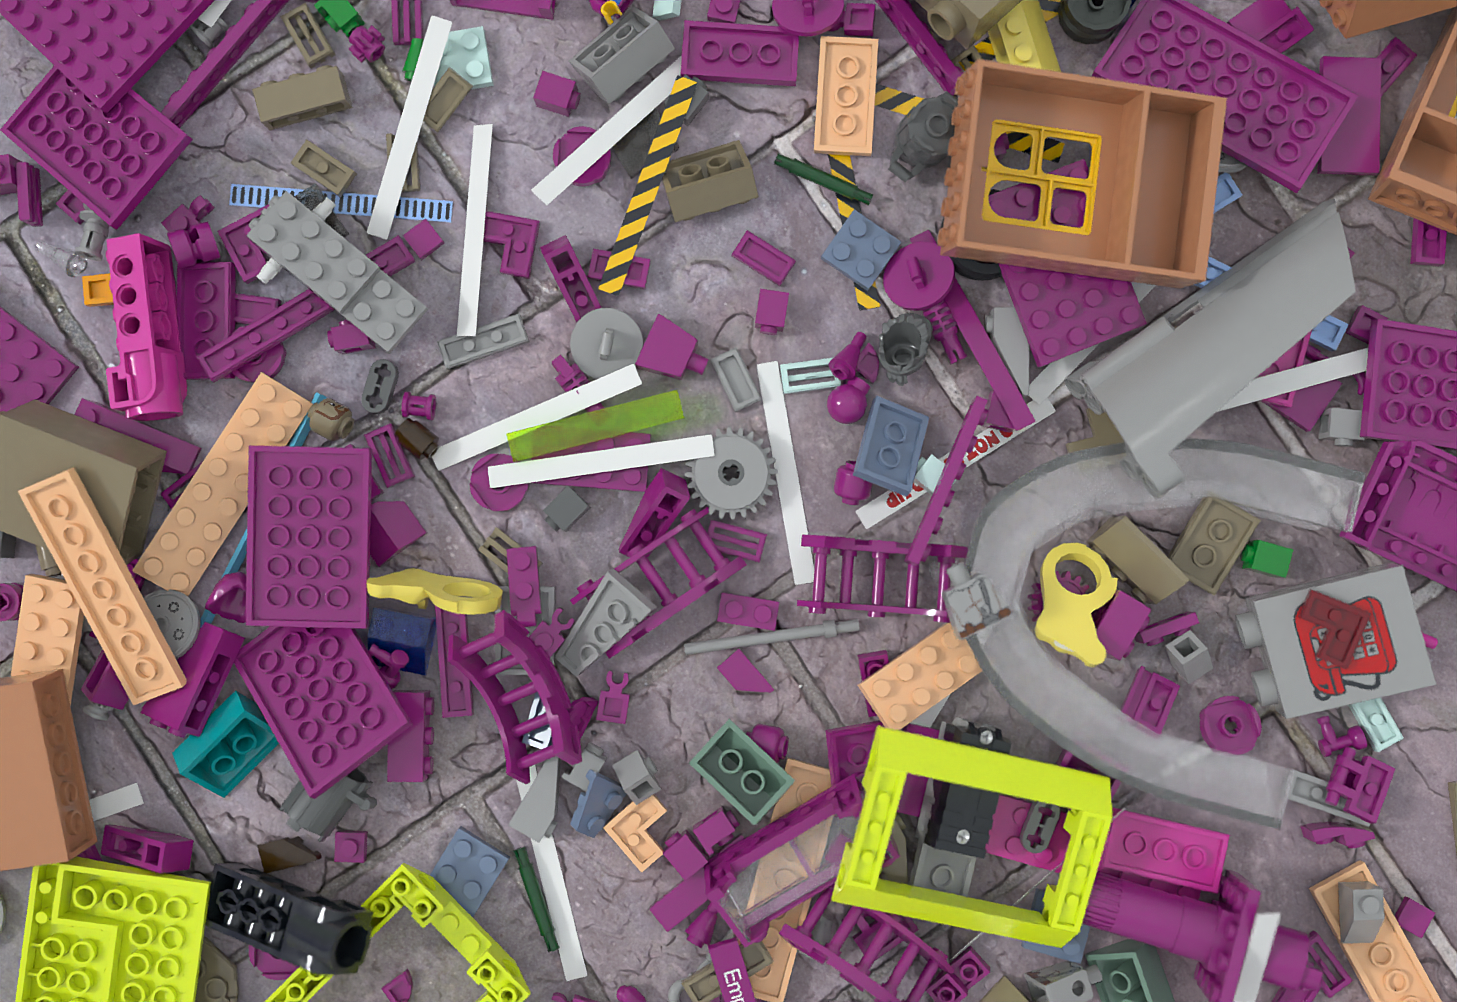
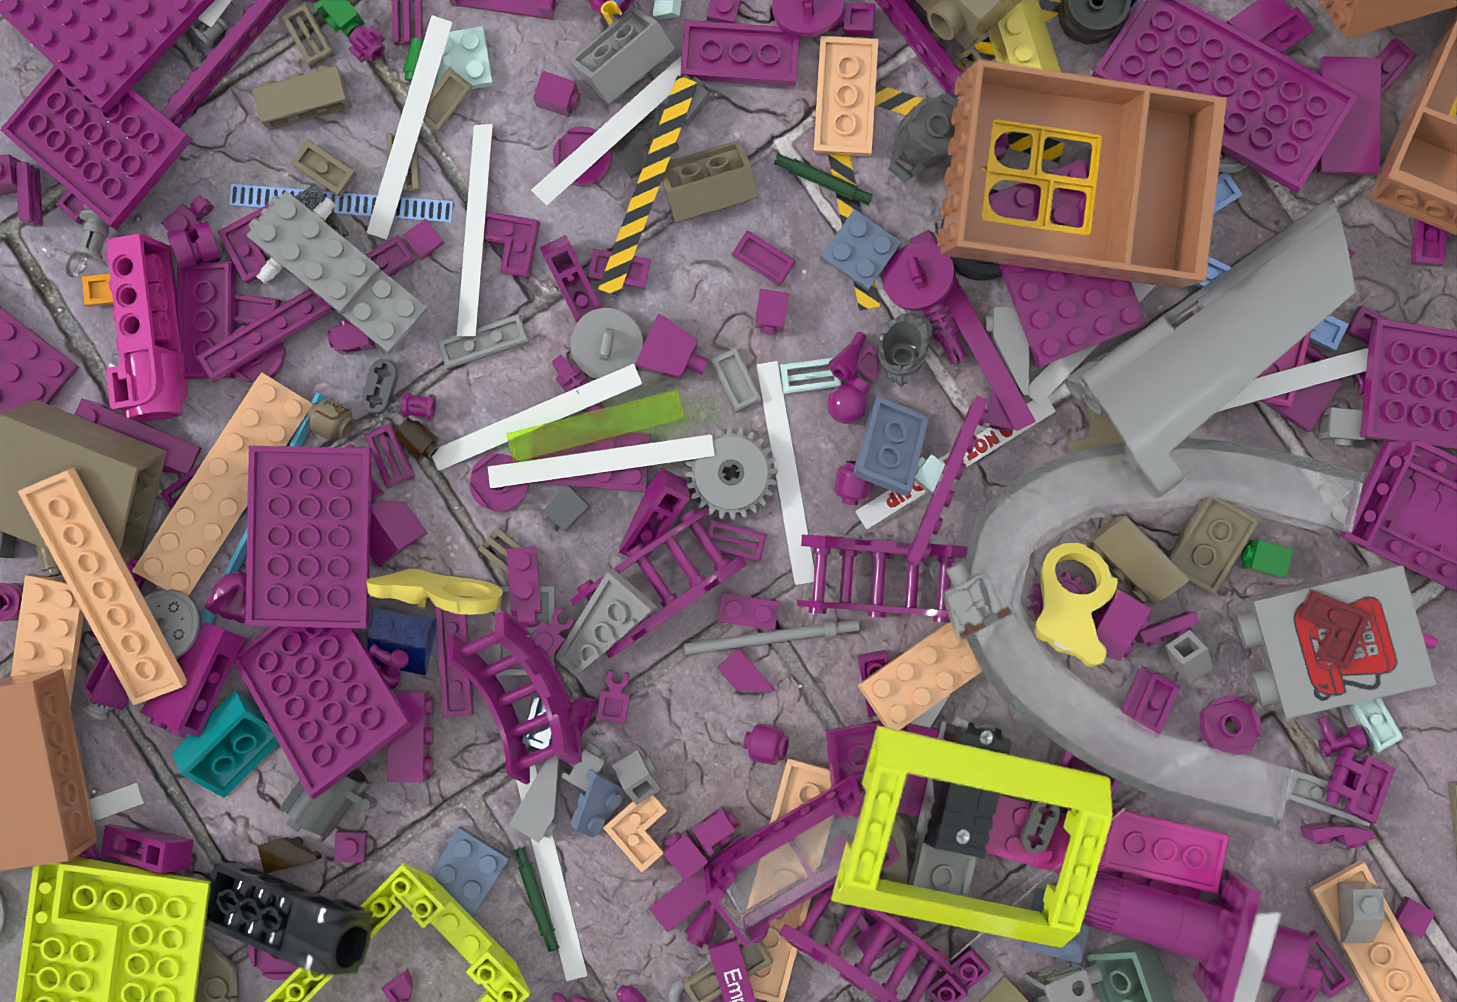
(742, 772): sand green slope -> none

